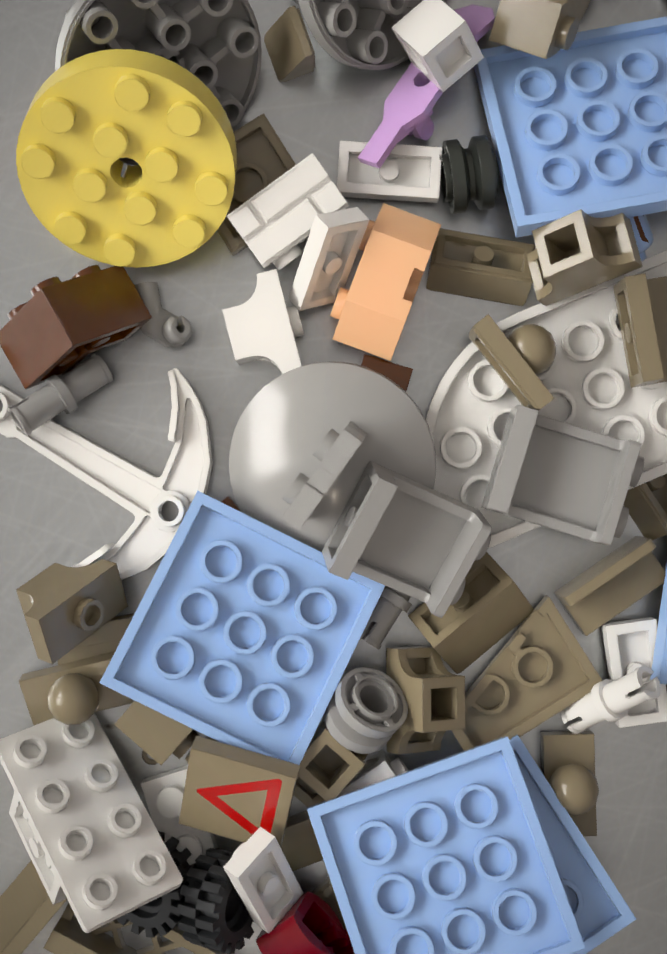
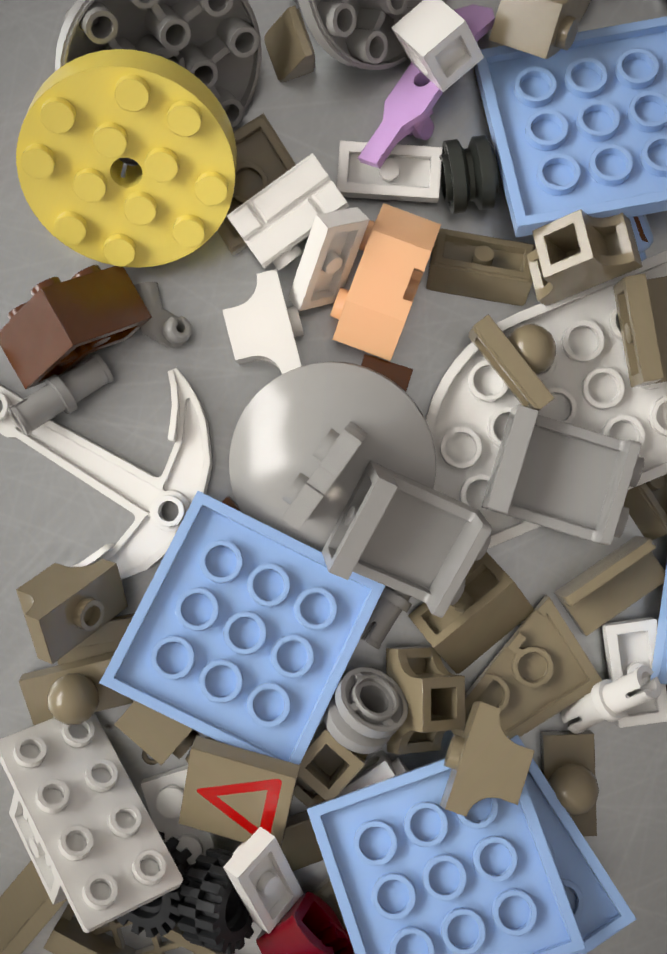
(484, 763): none -> dark tan brick

